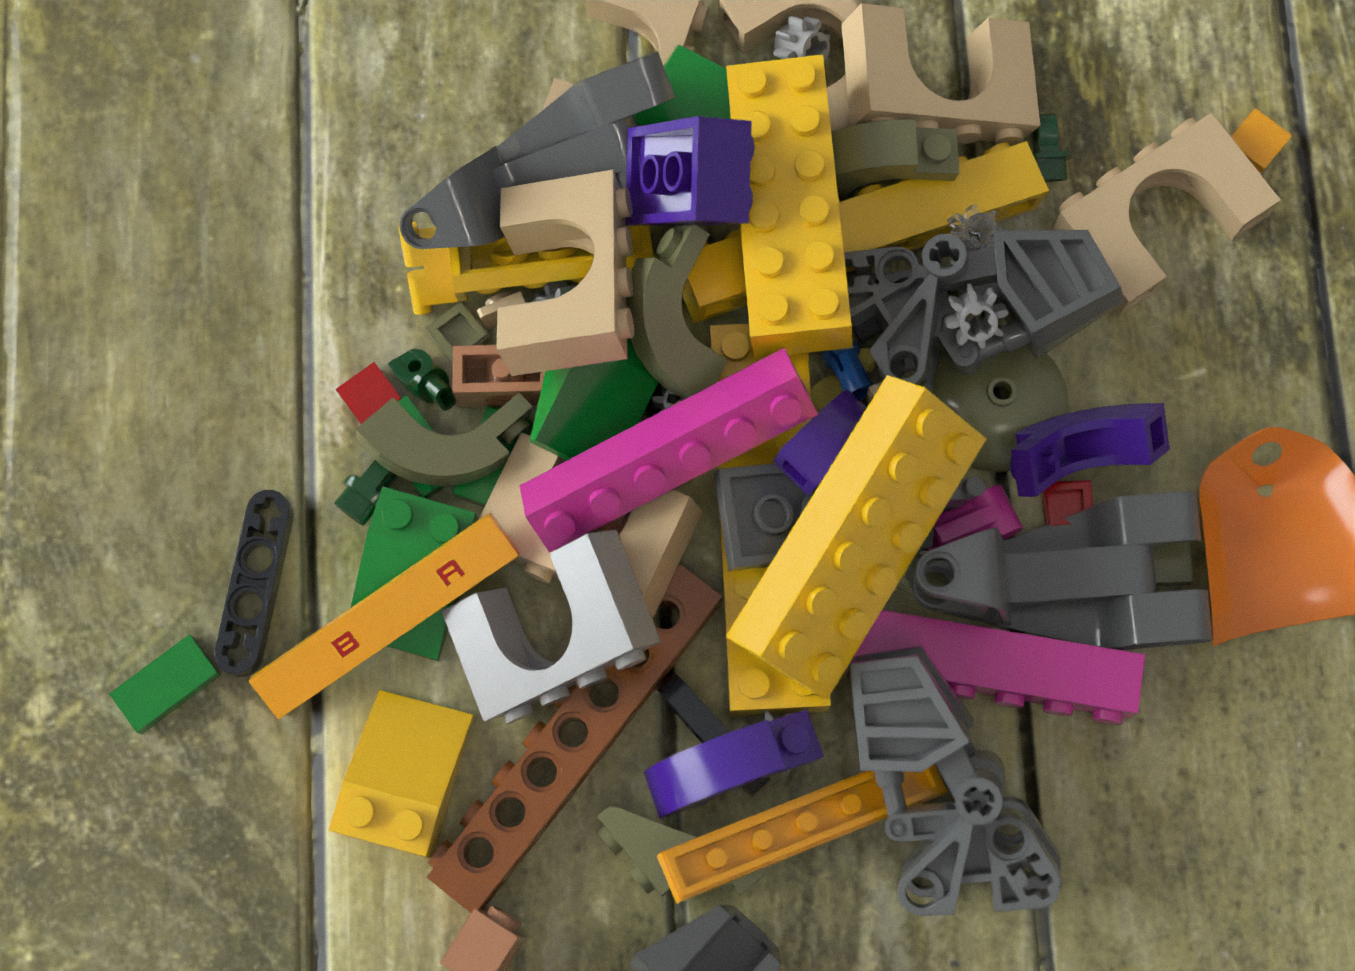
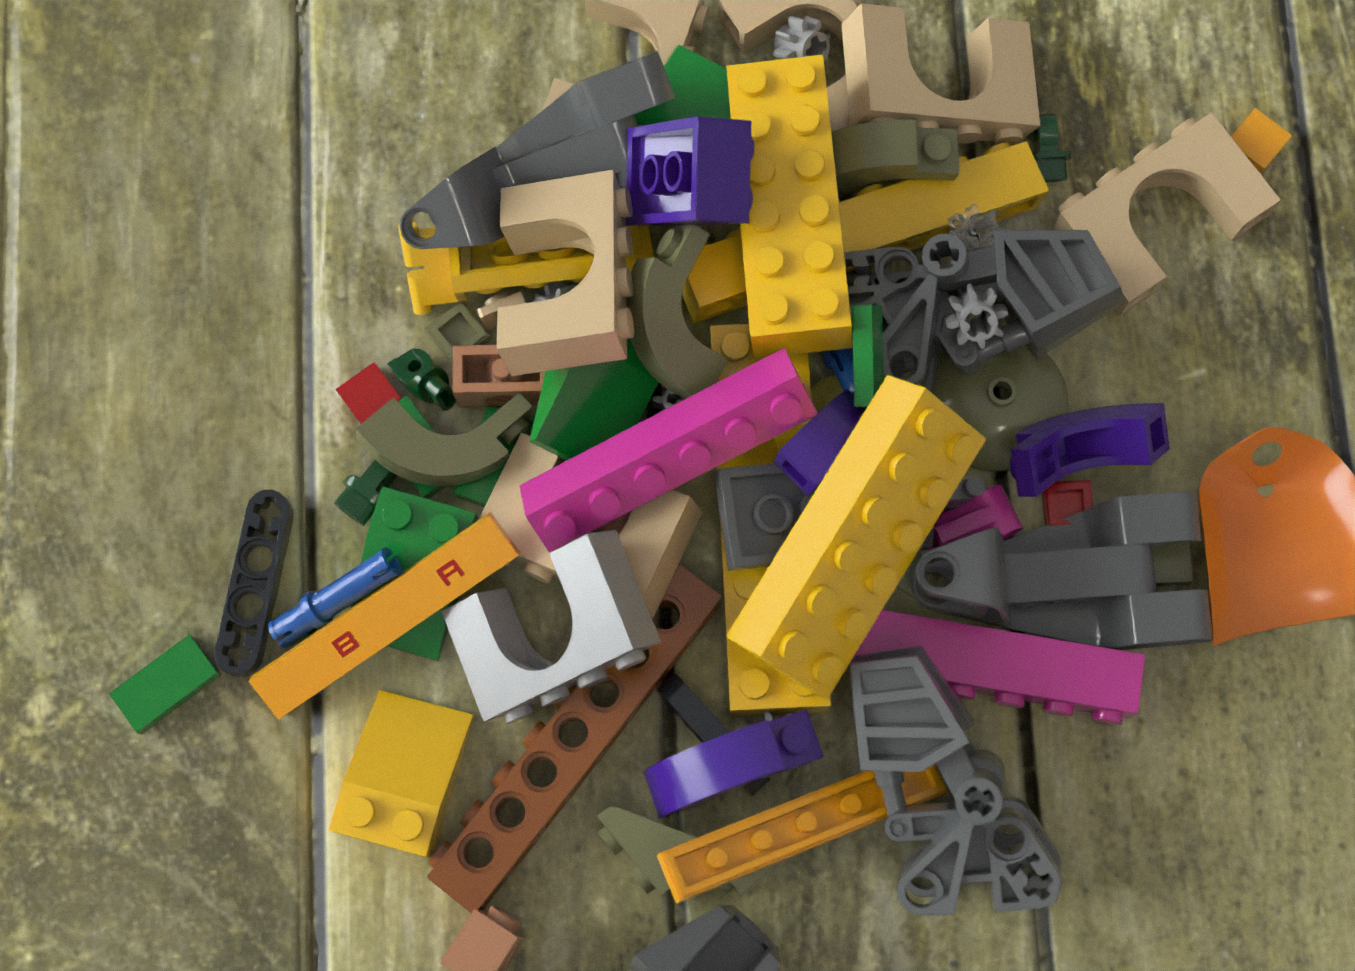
(319, 607): none -> blue pin
(867, 352): none -> green tile

